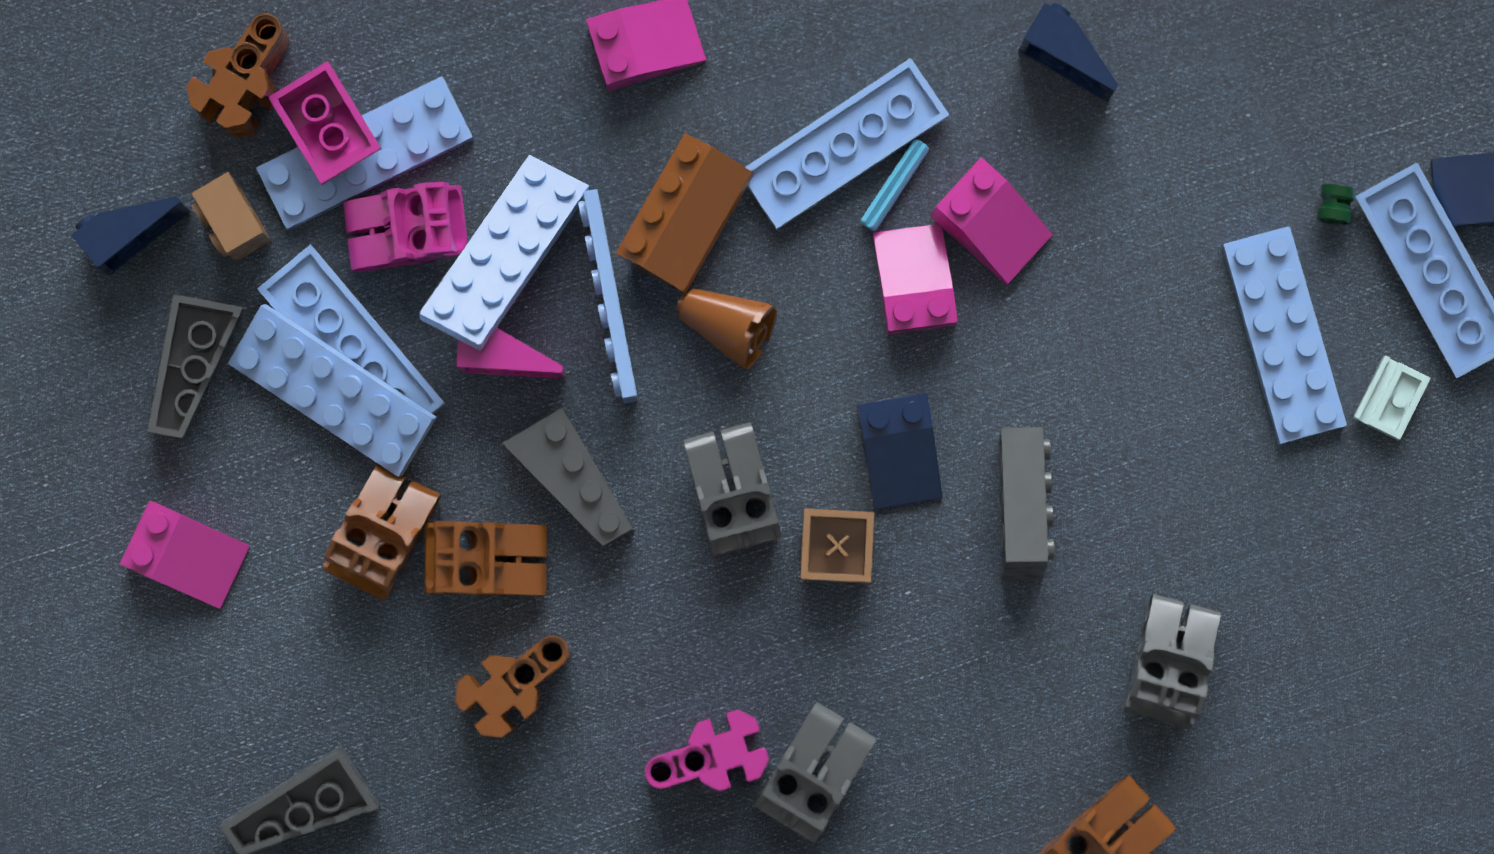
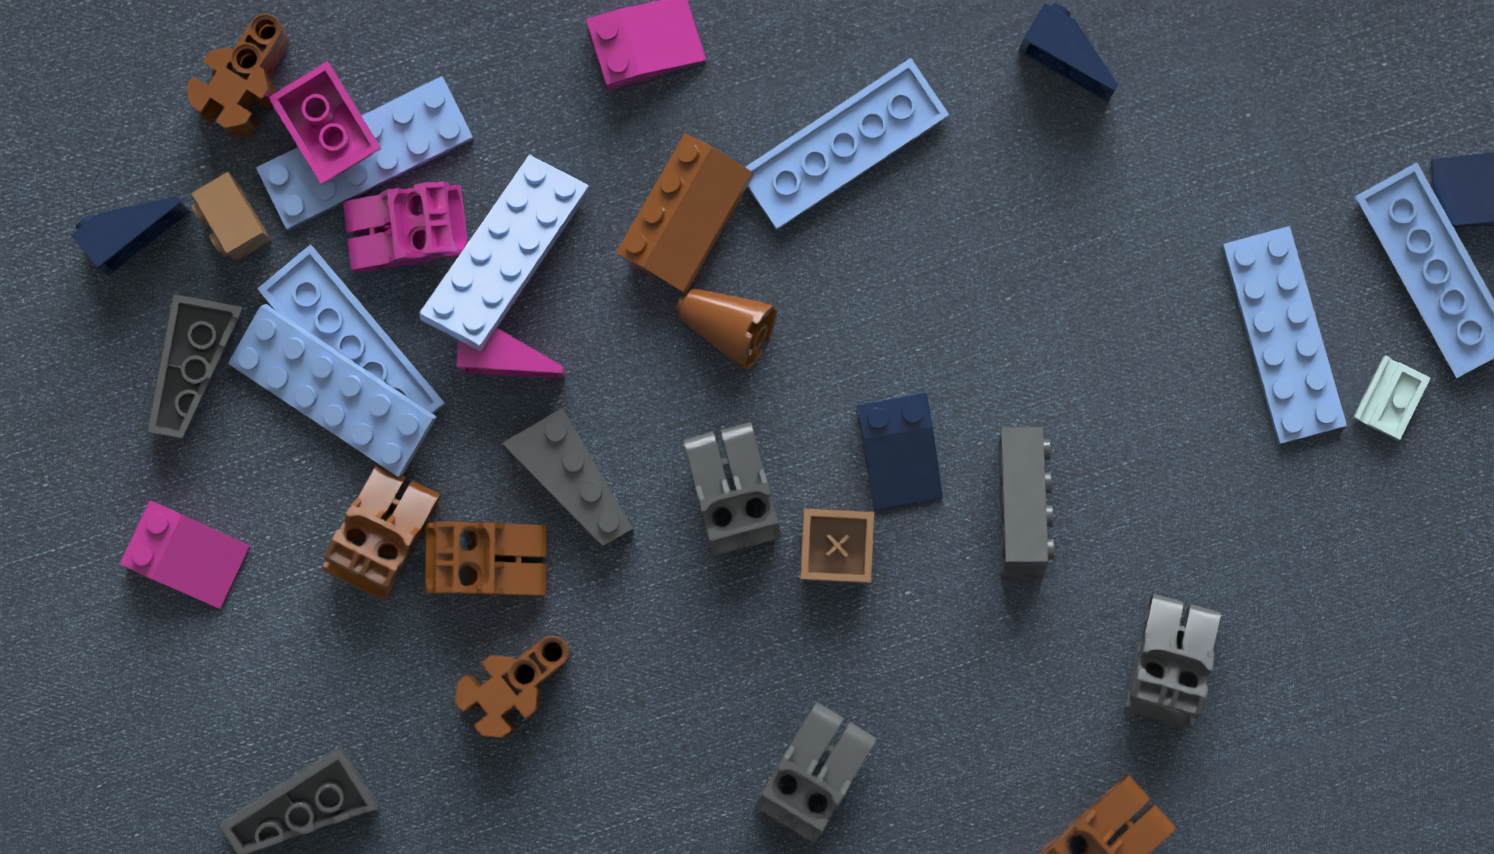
(605, 284): light blue plate -> none
(720, 753): dark pink connector -> none
(894, 185): medium azure axle -> none
(915, 279): slope -> none
(991, 221): dark pink slope -> none
(1336, 204): dark green wheel -> none

